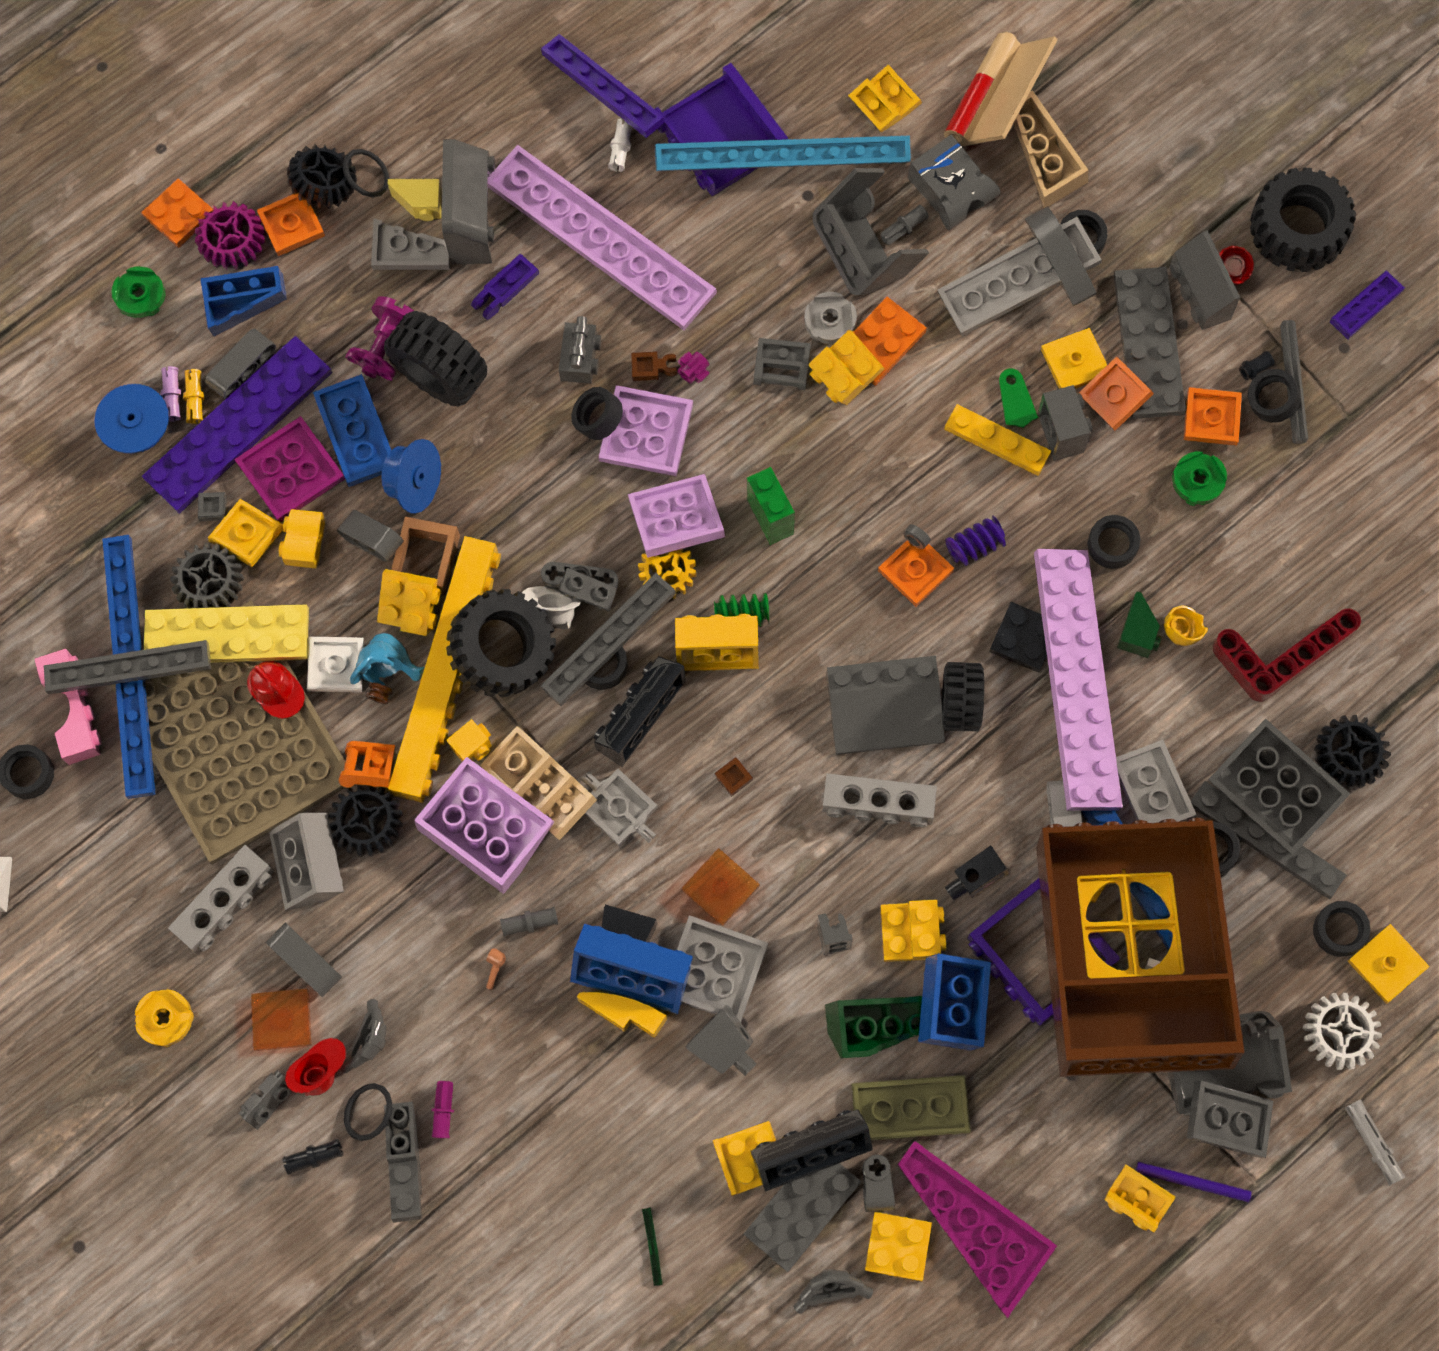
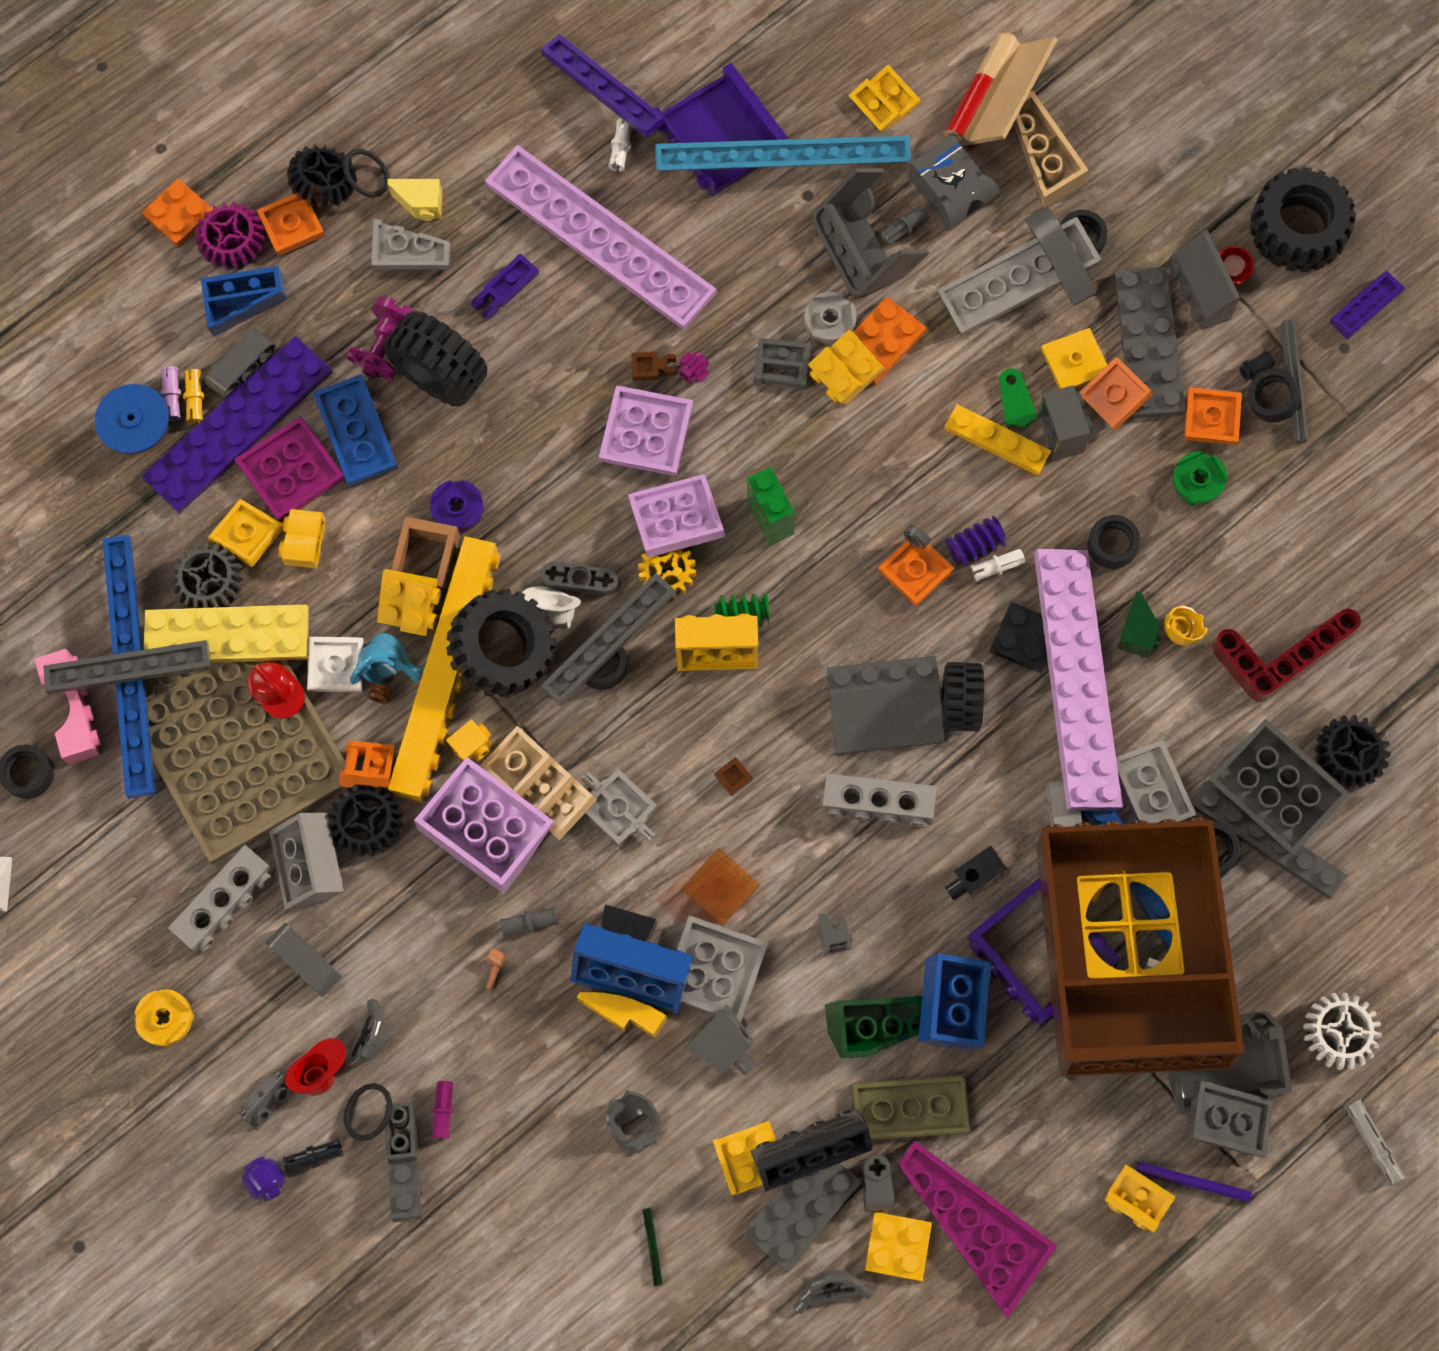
(146, 304): green plate -> none
(212, 506): dark grey tile -> none
(263, 1179): none -> dark purple head
(281, 1019): clear orange plate -> none
(370, 535): dark grey beam -> none
(412, 474): blue piece -> none
(456, 492): none -> dark purple plate
(466, 202): dark grey windscreen -> none
(579, 351): dark grey brick -> none
(587, 403): black tyre -> none
(587, 589): dark grey hinge -> none
(625, 1111): none -> dark grey helmet
(640, 710): black slope -> none
(912, 930): yellow plate -> none
(998, 564): none -> white axle
(1356, 913): black tyre -> none
(1388, 963): yellow plate -> none

